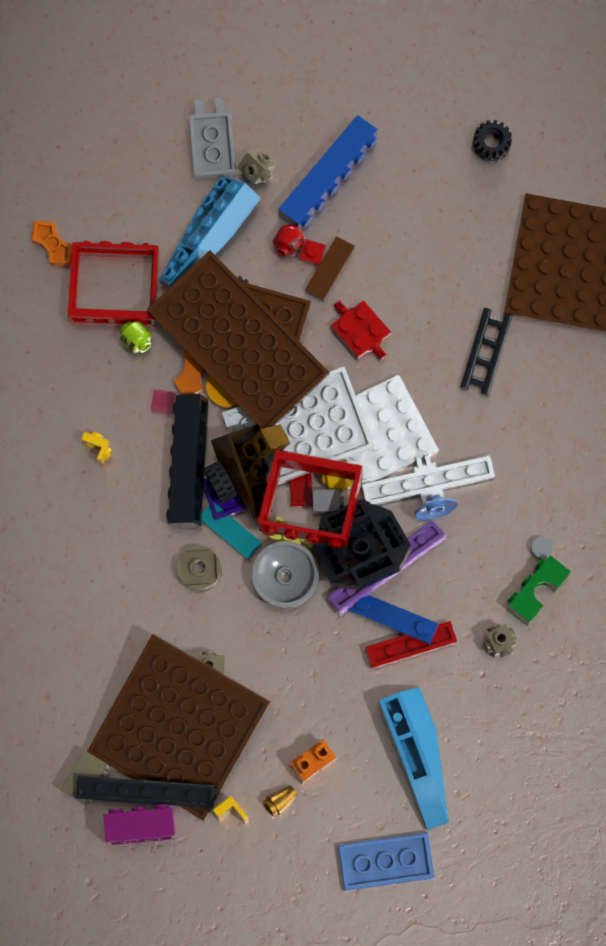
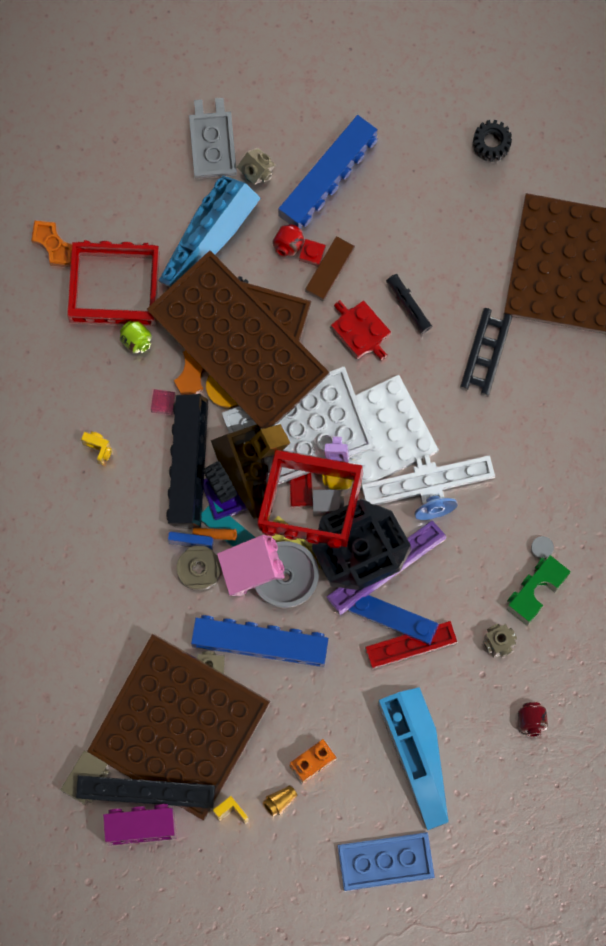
(190, 540): none -> blue tile
(217, 534): none -> orange piece
(250, 564): none -> bright pink panel
(259, 641): none -> blue brick
(337, 450): none -> lavender tile
(404, 296): none -> black pin
(532, 719): none -> dark red head

